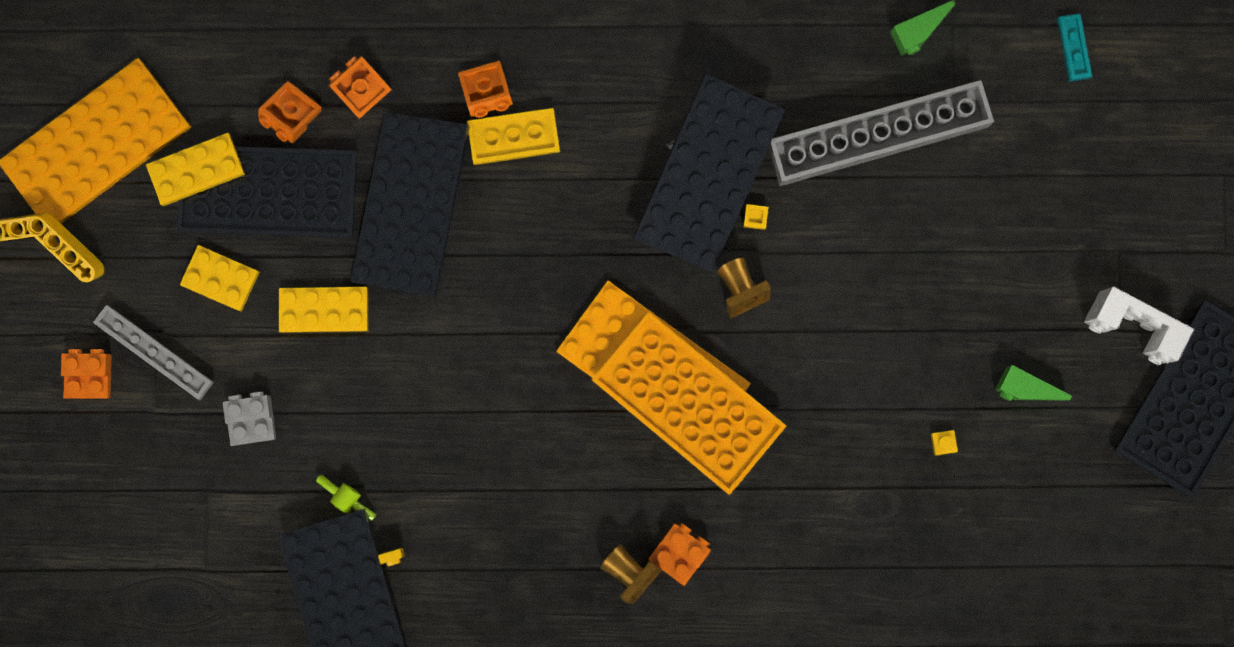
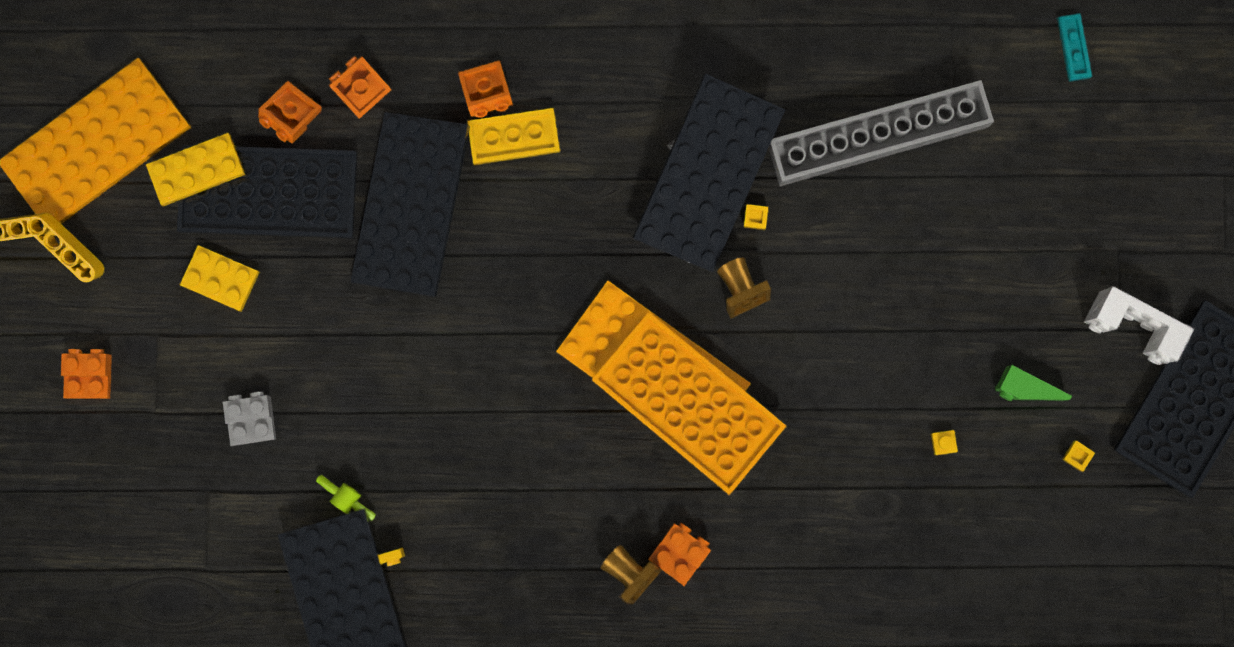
(153, 352): light grey plate -> none
(323, 309): yellow plate -> none
(914, 32): bright green slope -> none
(1078, 456): none -> yellow plate

